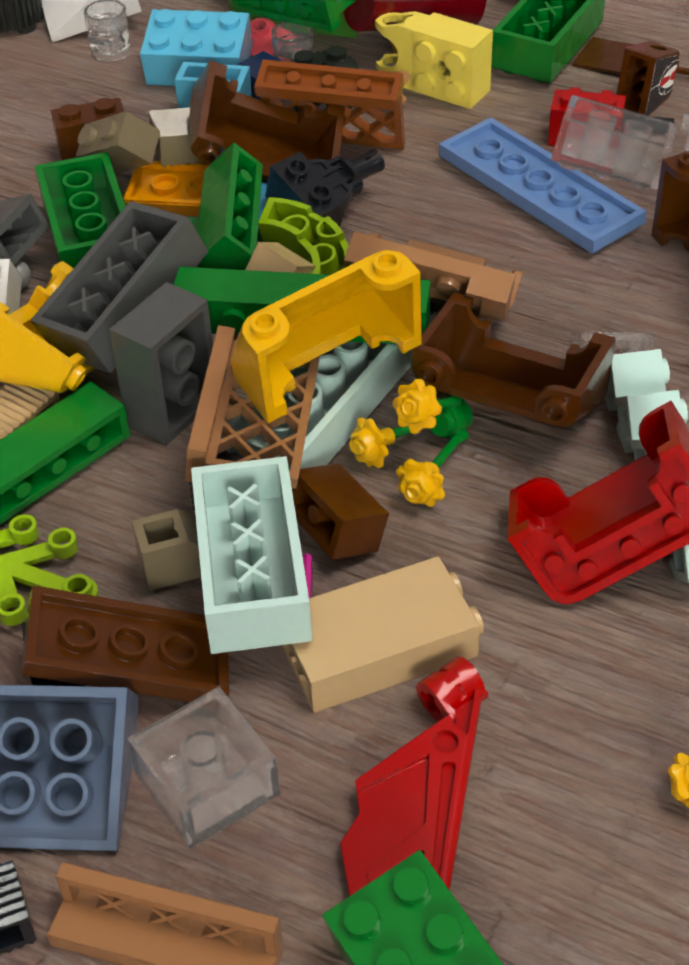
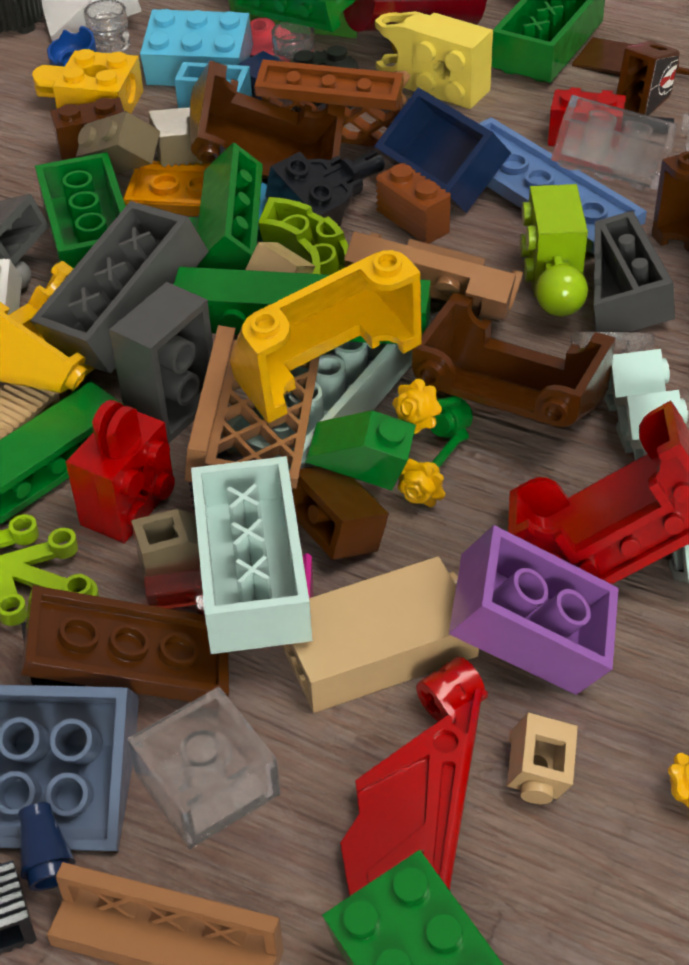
(41, 847): none -> dark blue cone
(62, 48): none -> blue hair
(91, 77): none -> yellow brick
(120, 470): none -> red brick
(175, 590): none -> clear red tile
(363, 447): none -> green slope
(413, 202): none -> dark orange brick
(444, 147): none -> dark blue piece
(535, 611): none -> medium lavender brick
(542, 758): none -> tan brick
(555, 247): none -> lime brick
(629, 277): none -> dark grey wedge

